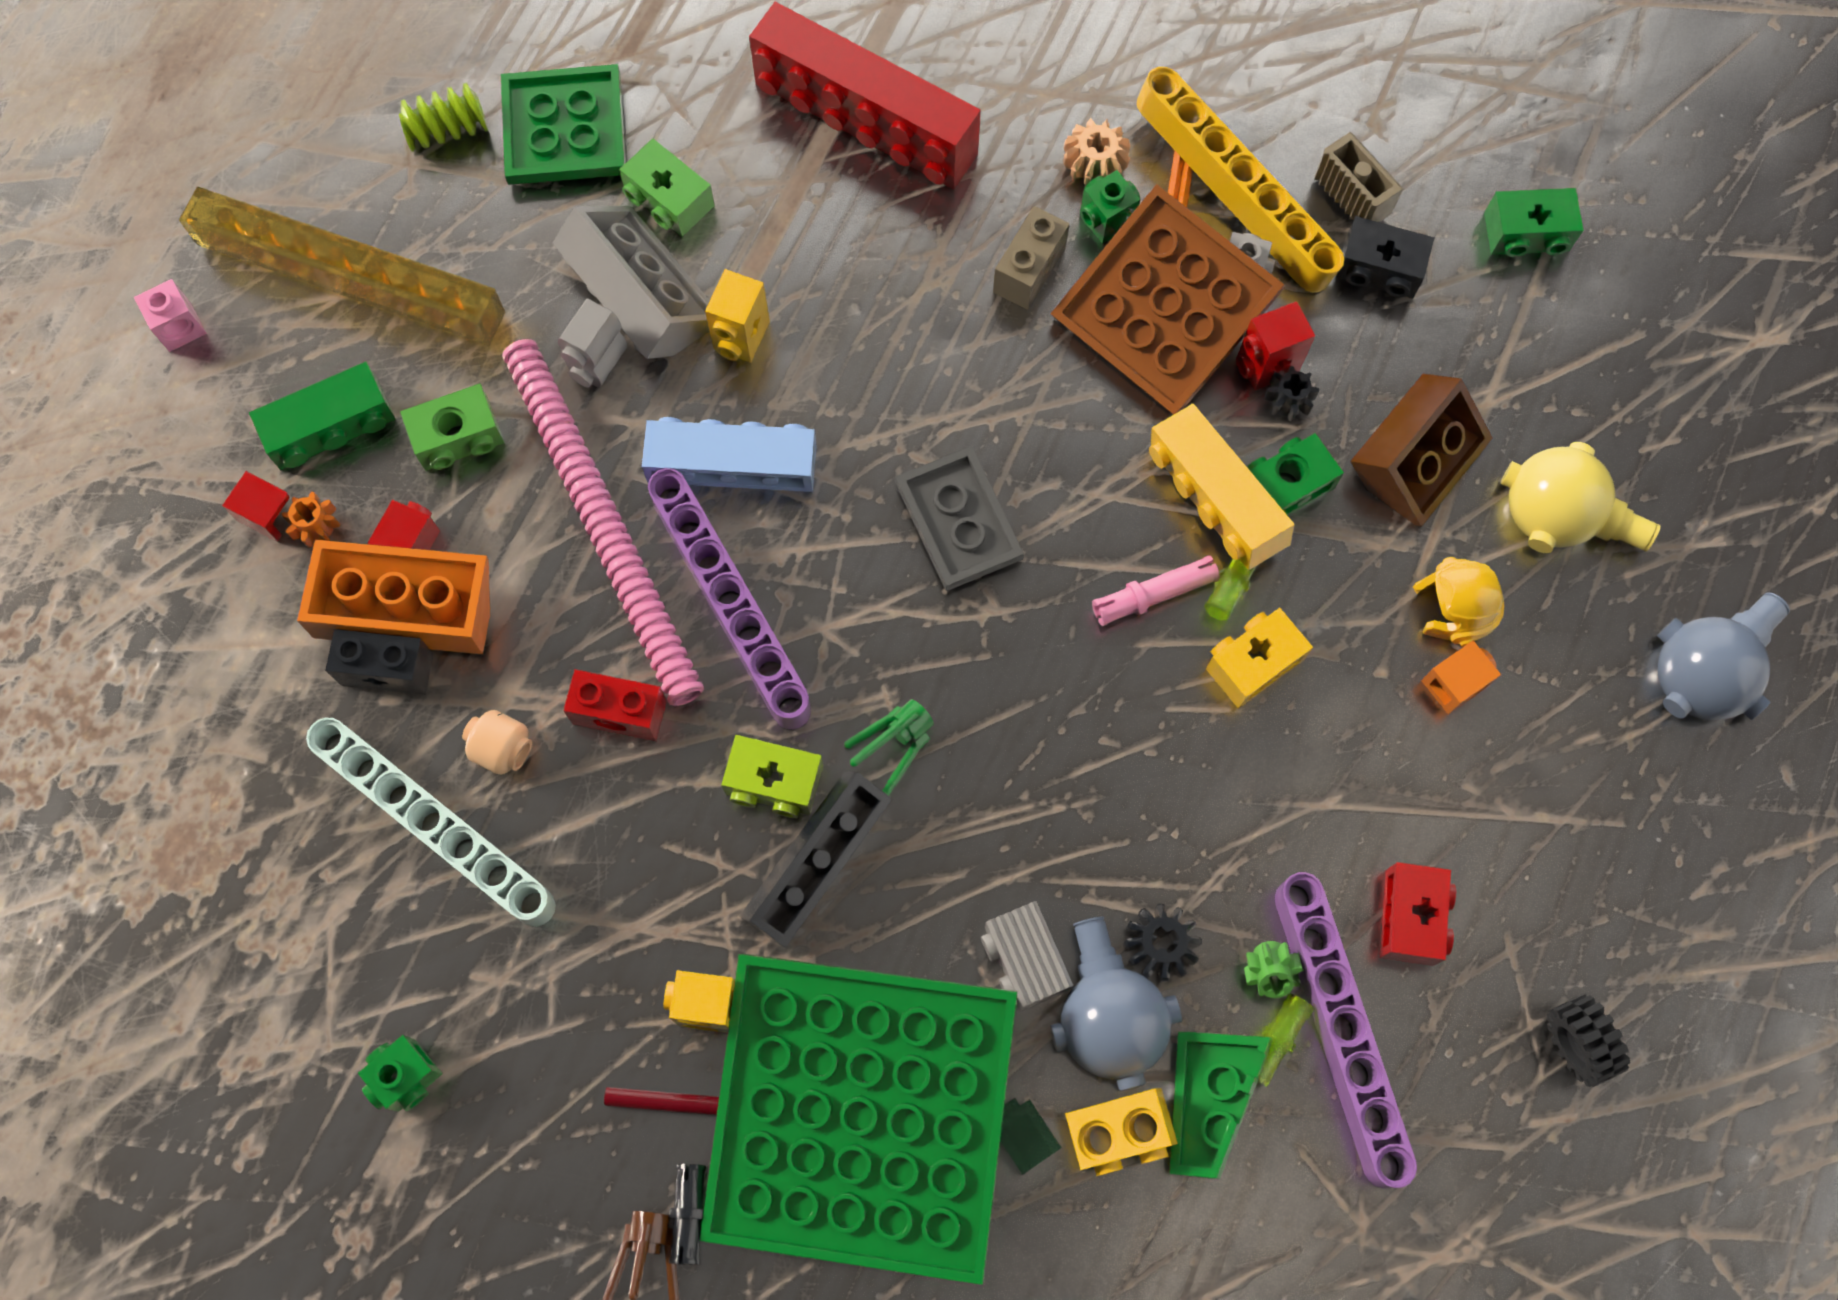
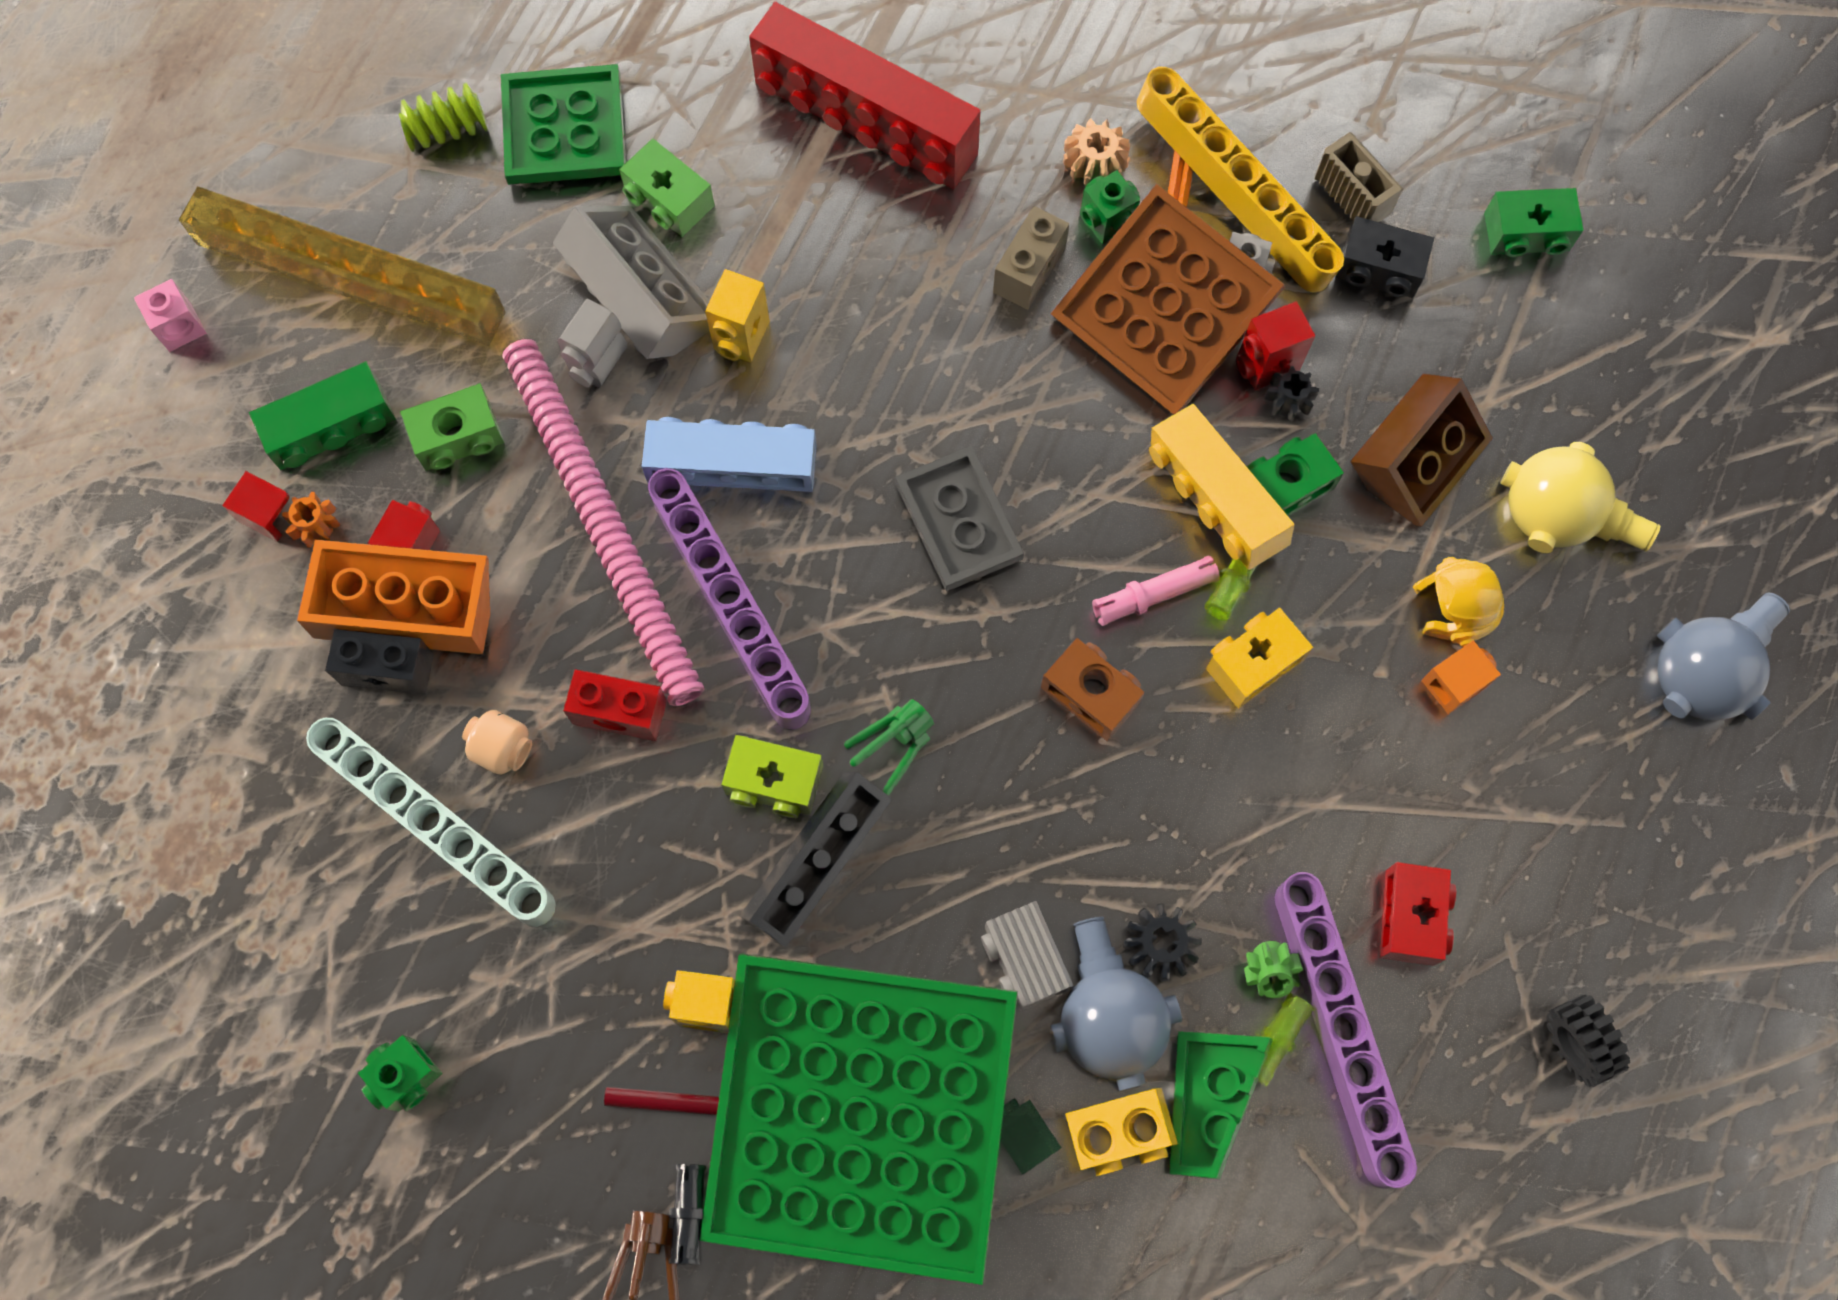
(1100, 712): none -> dark orange brick

